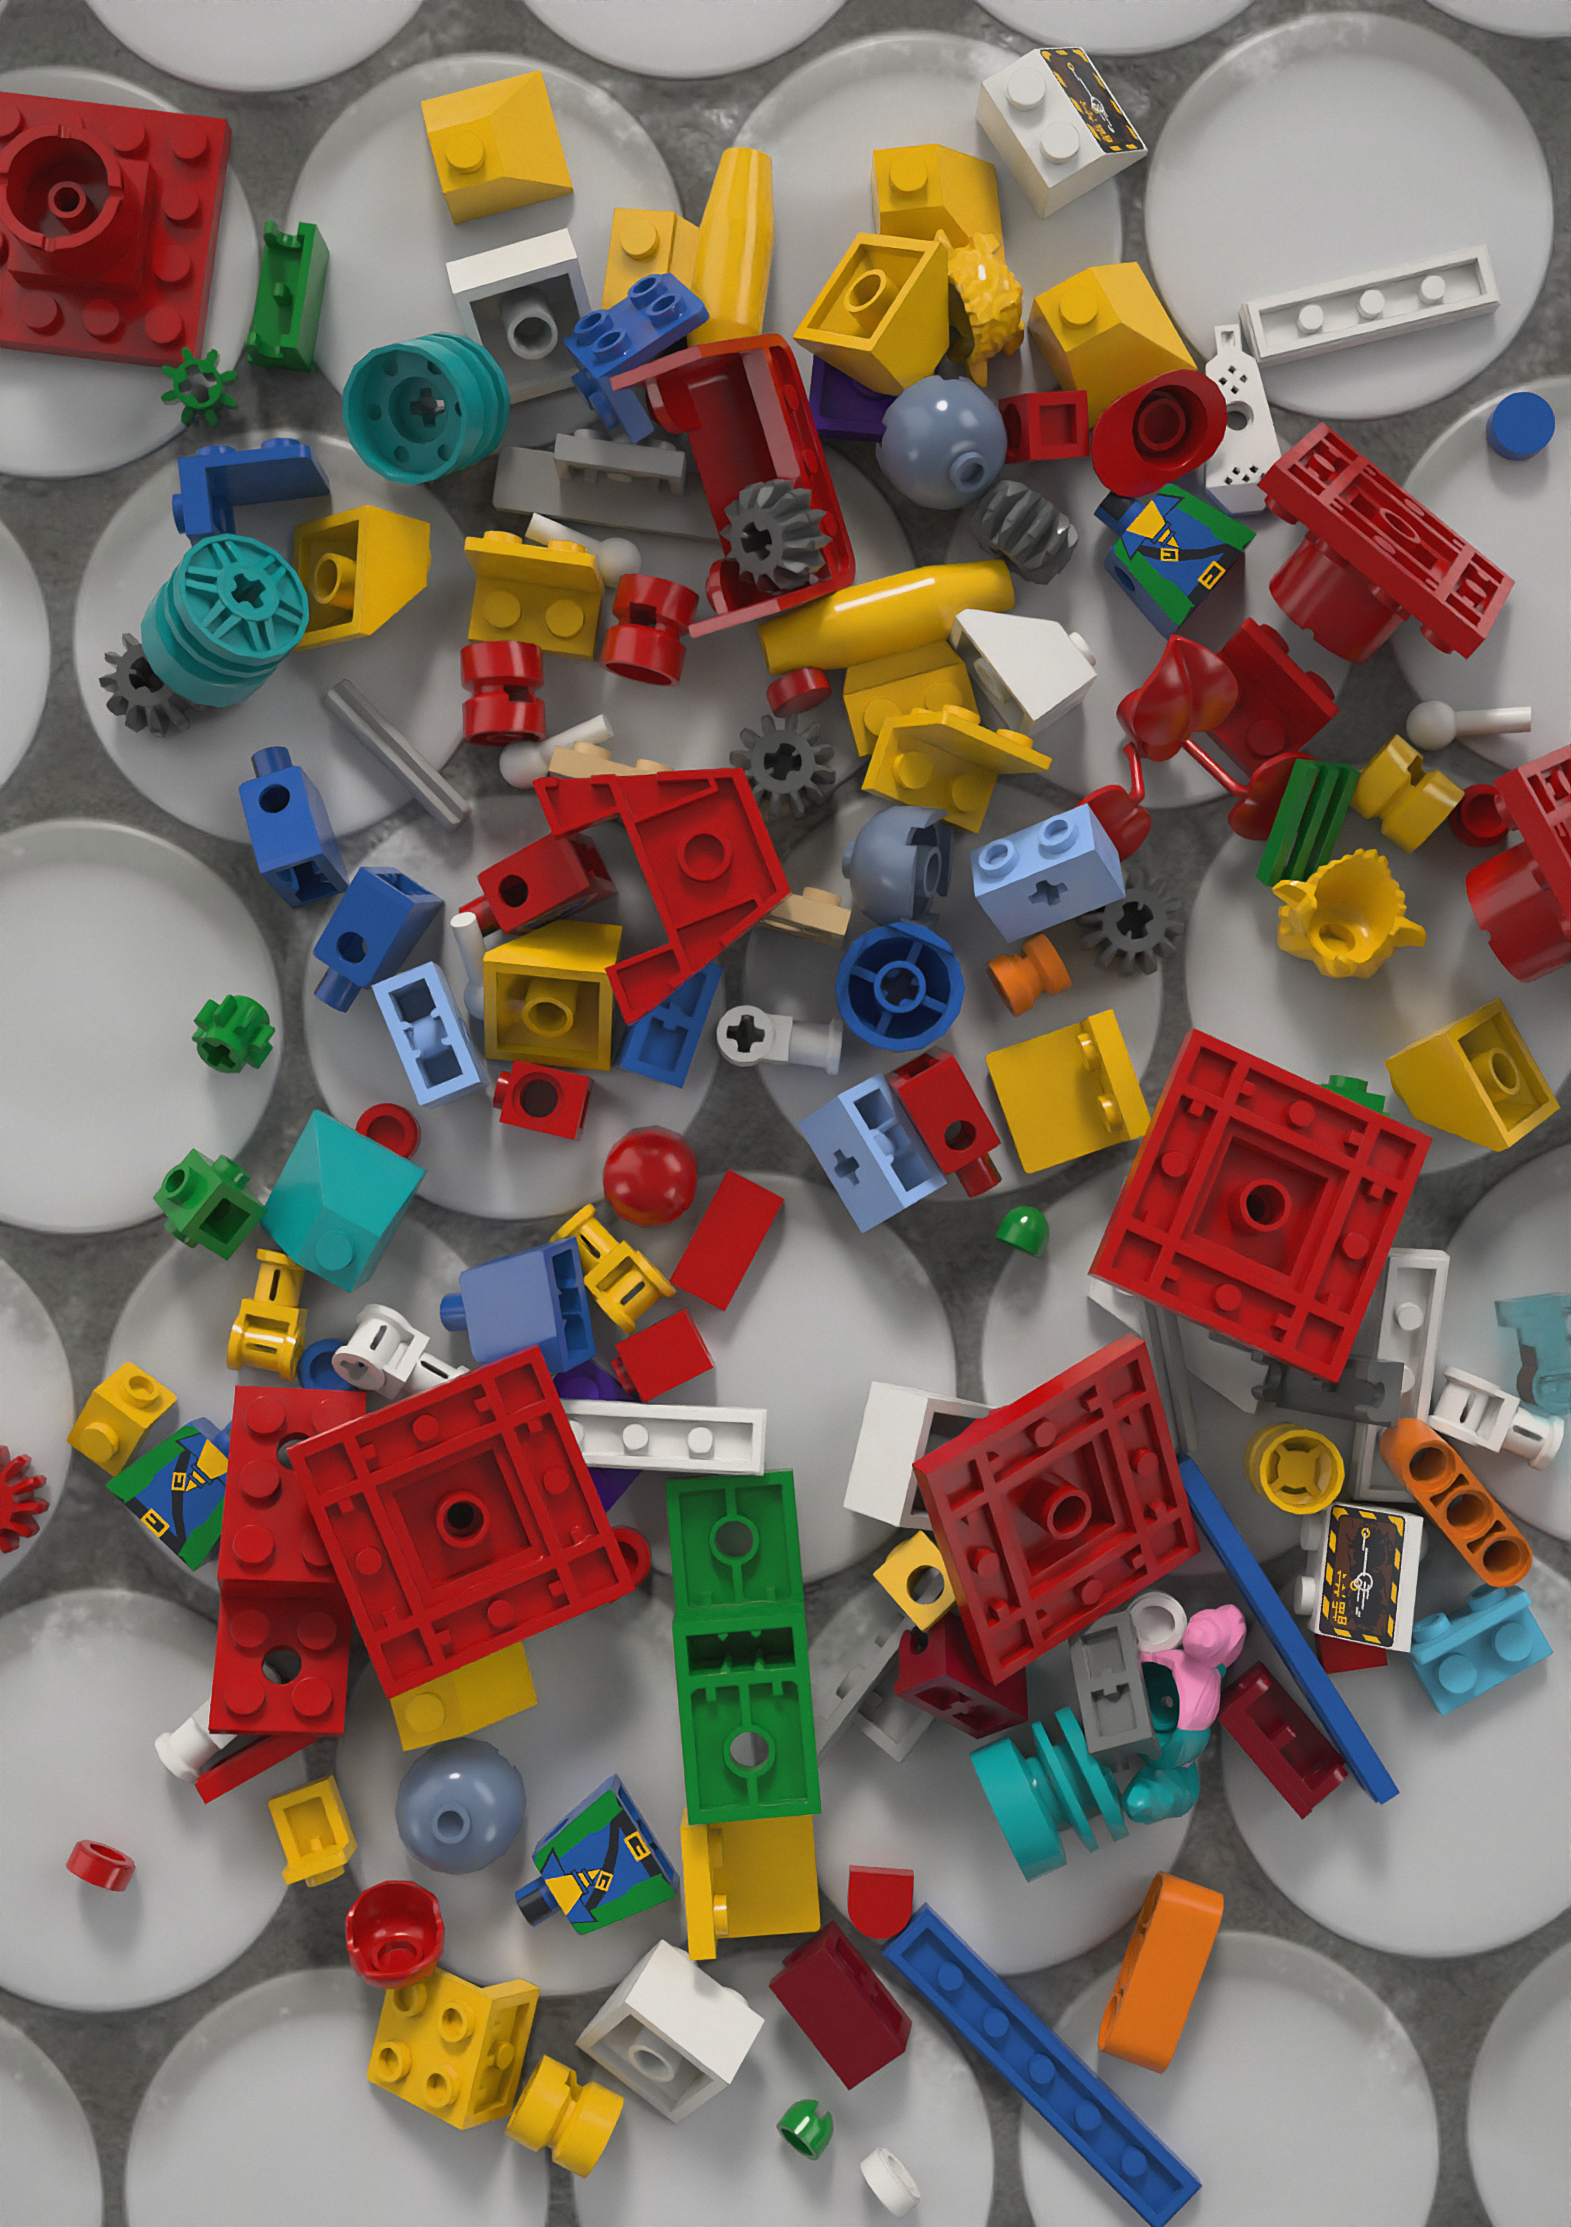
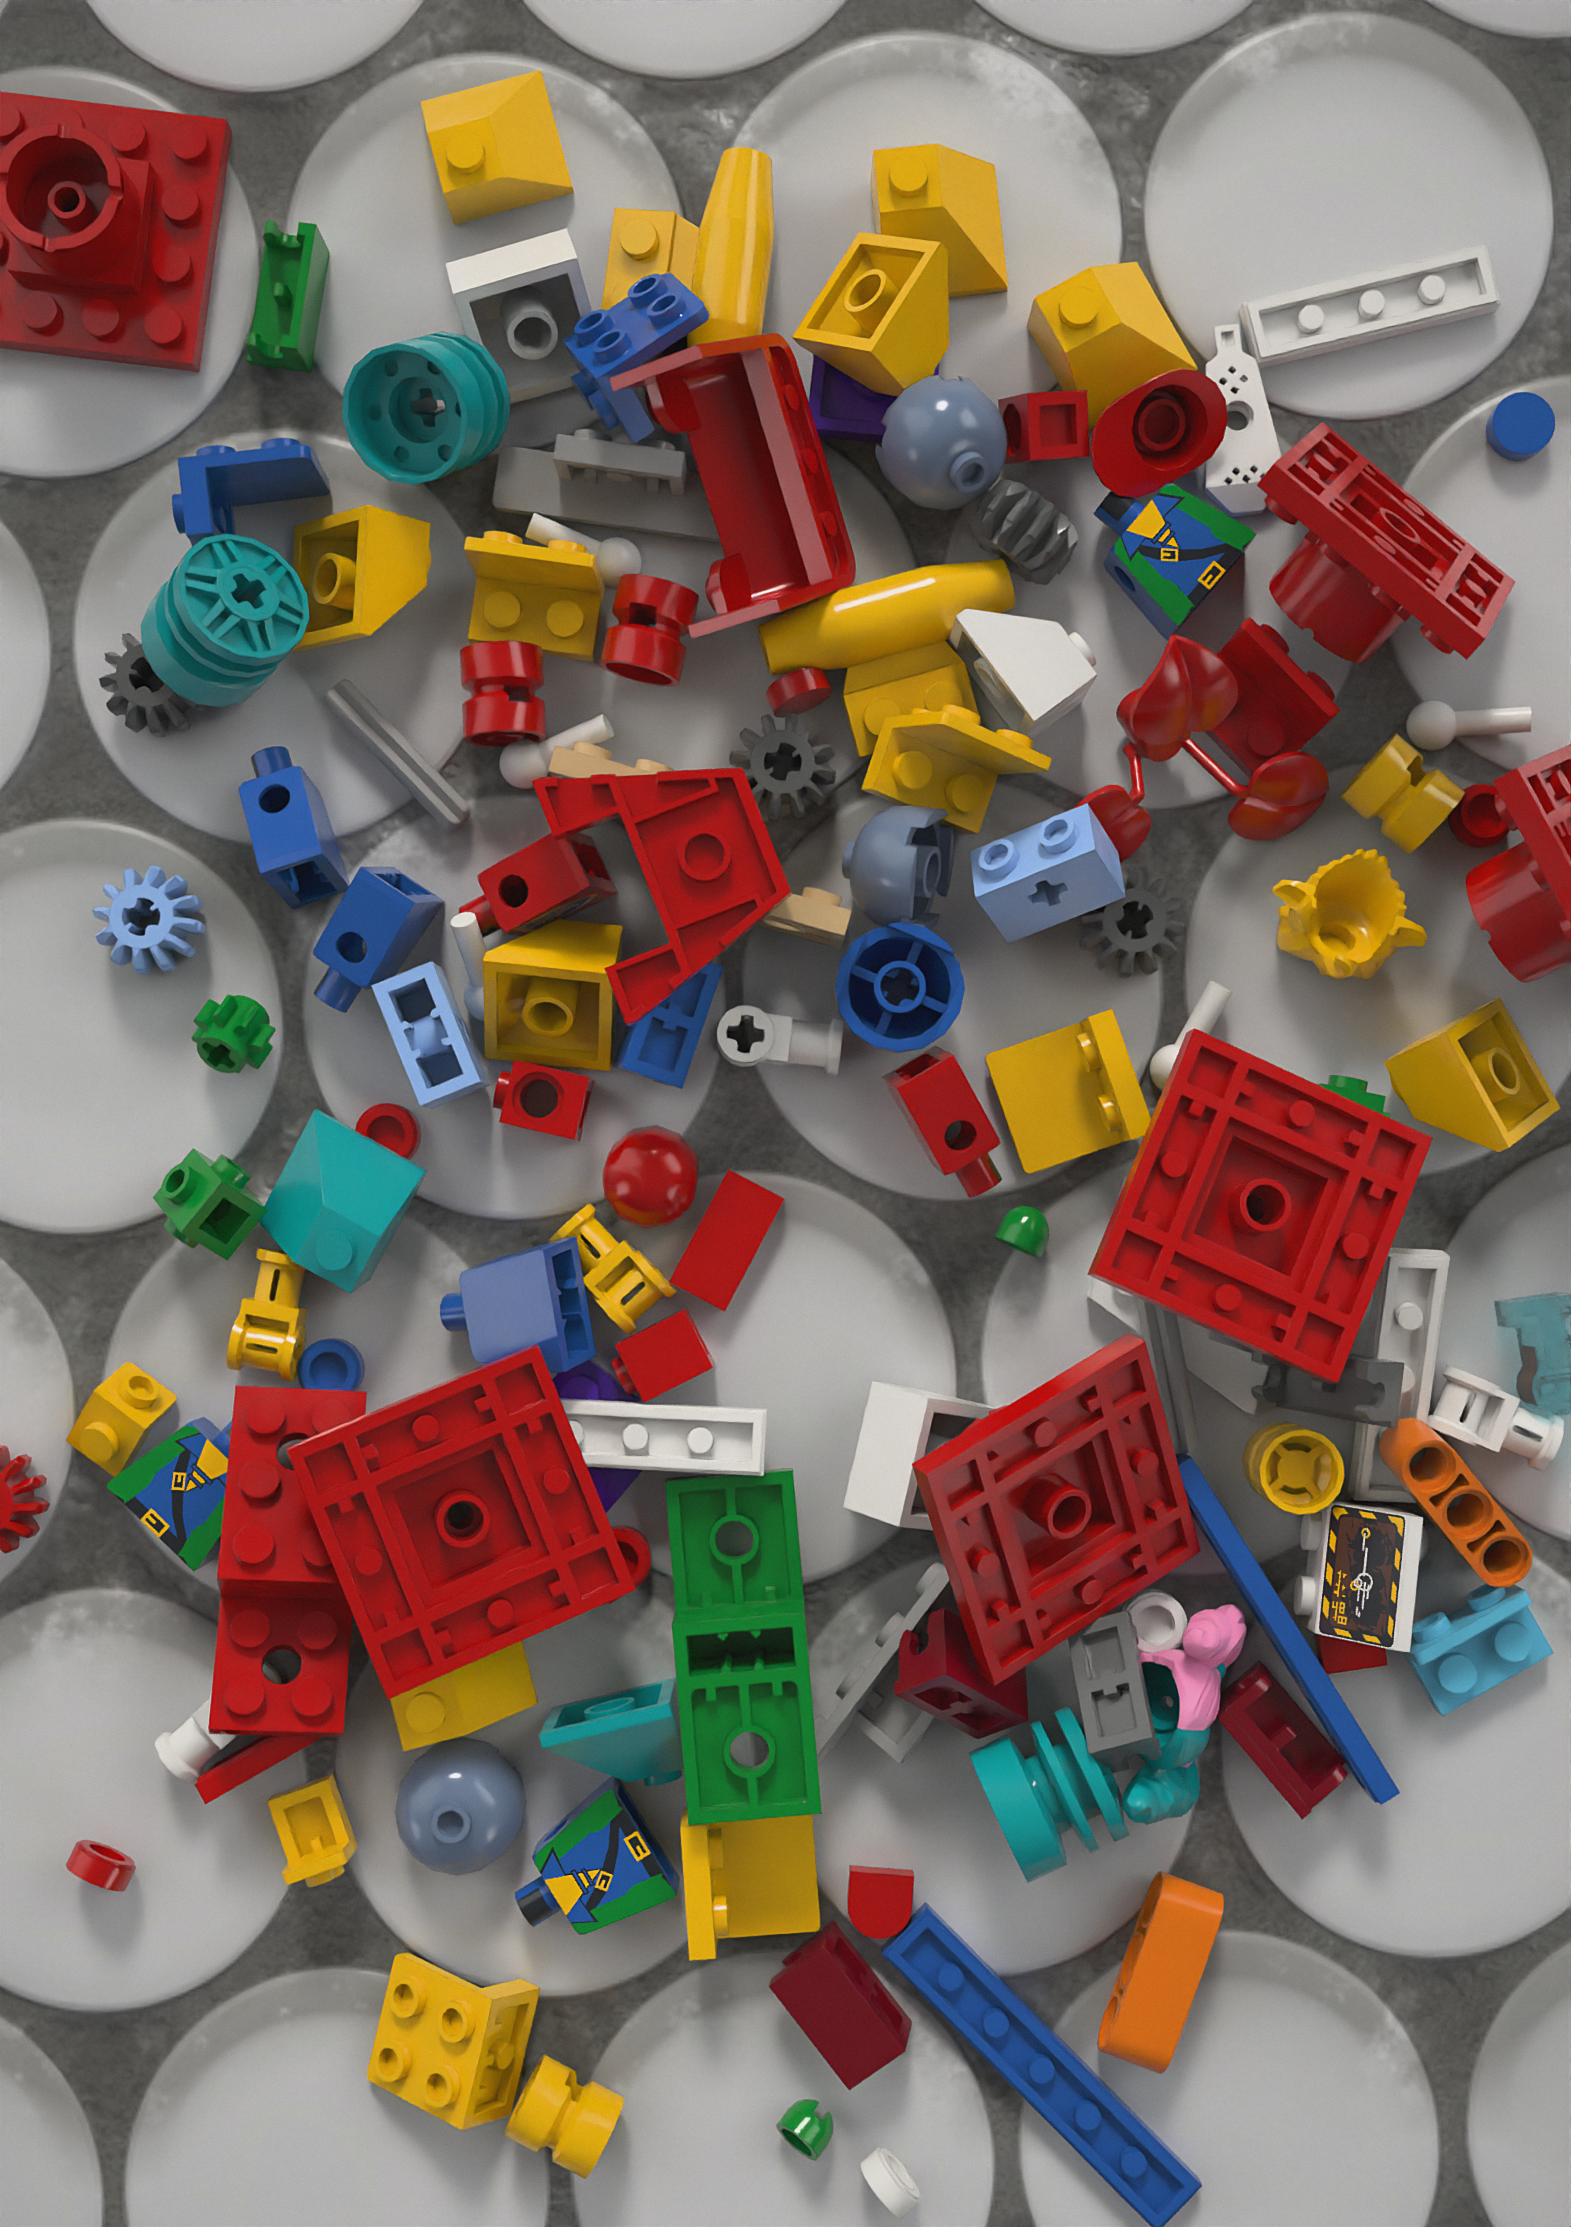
(155, 942): none -> light blue gear
(183, 382): green gear -> none
(394, 1934): red hair -> none
(397, 1358): white connector -> none
(621, 1733): none -> teal slope
(672, 2032): white slope -> none
(775, 535): dark grey gear -> none
(871, 1152): light blue brick -> none
(903, 1571): yellow bracket -> none
(982, 304): yellow hair -> none
(1024, 976): orange wheel -> none
(1056, 126): white slope -> none
(1202, 1018): none -> white bar
(1316, 825): green tile -> none

